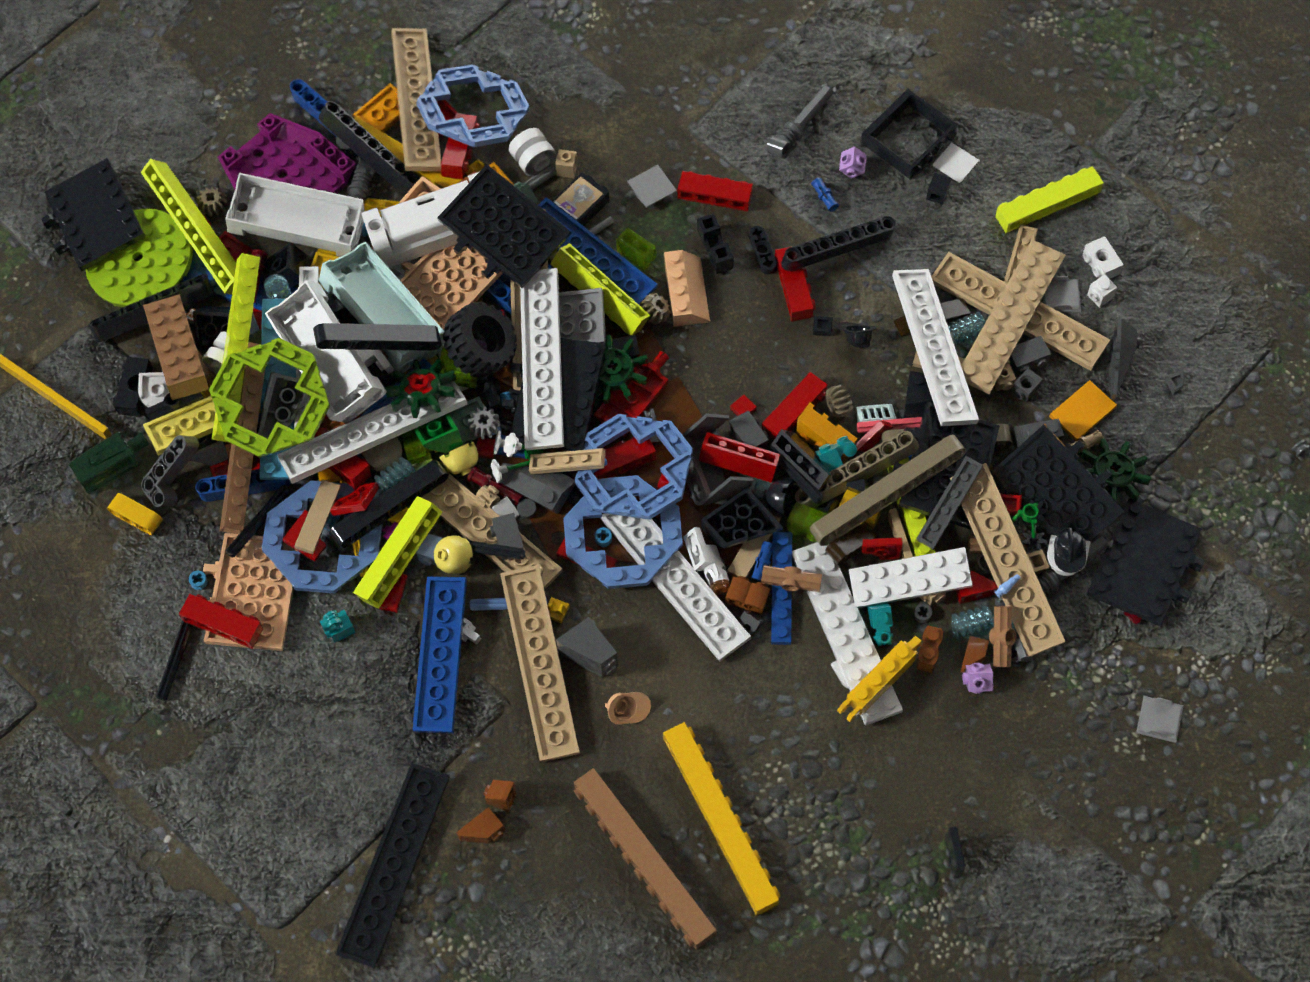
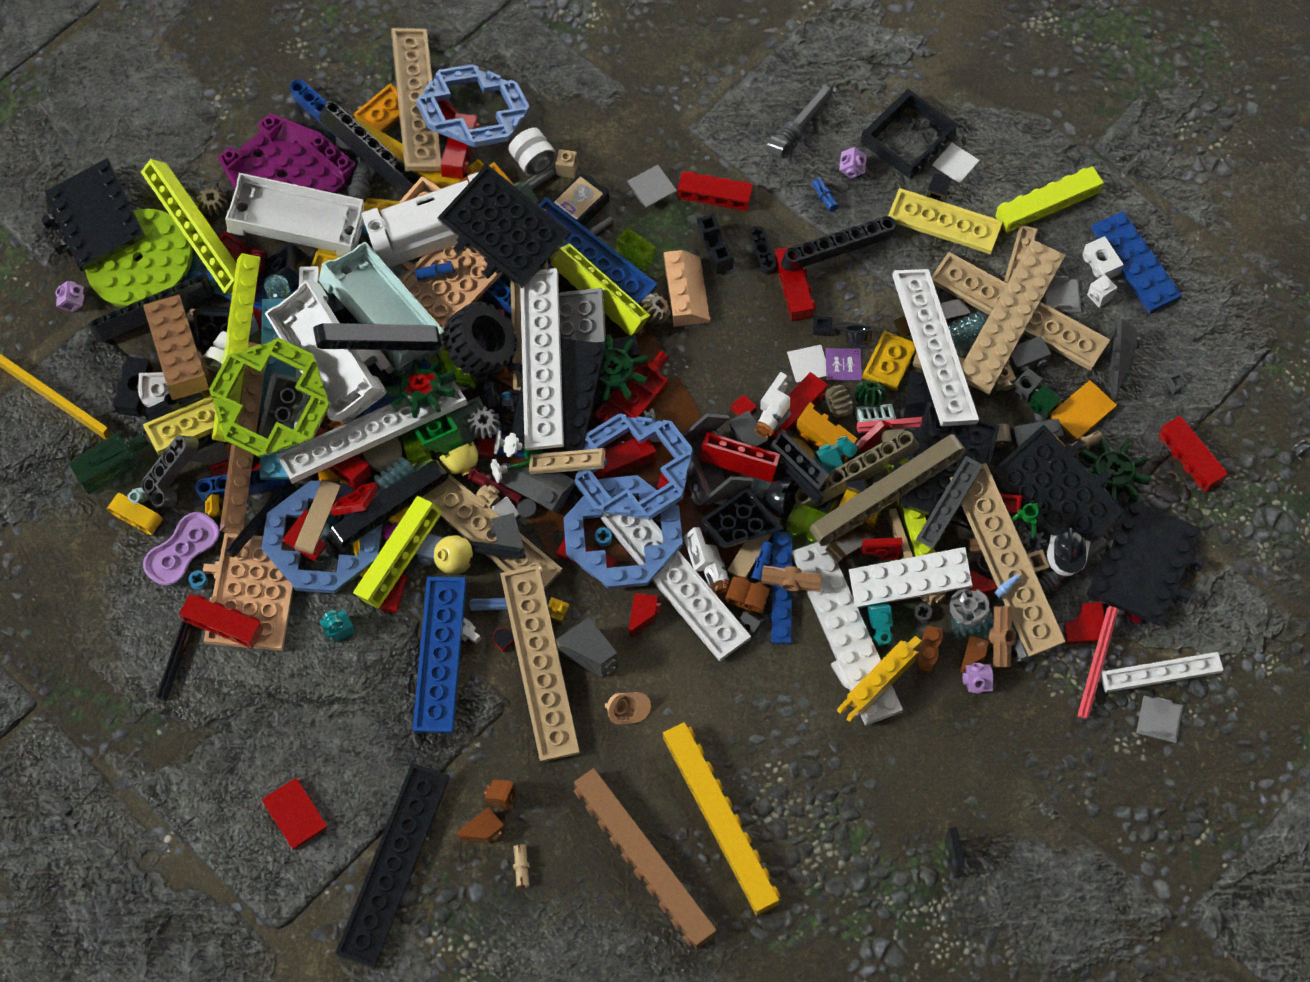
(69, 296): none -> lavender brick
(137, 495): none -> light aqua bar
(170, 560): none -> lavender plate
(212, 506): none -> yellow tile
(294, 813): none -> red tile
(434, 270): none -> blue pin
(503, 638): none -> black tile
(521, 866): none -> tan pin
(643, 612): none -> red slope
(775, 407): none -> white plate
(807, 360): none -> white sticker
(843, 364): none -> medium lavender sticker
(870, 393): none -> dark green gear
(890, 360): none -> yellow tile
(945, 221): none -> light yellow plate
(969, 606): none -> light grey piece
(1044, 401): none -> dark green brick
(1087, 625): none -> red tile
(1097, 663): none -> coral axle
(1140, 265): none -> blue plate
(1161, 672): none -> white plate
(1192, 454): none -> red brick

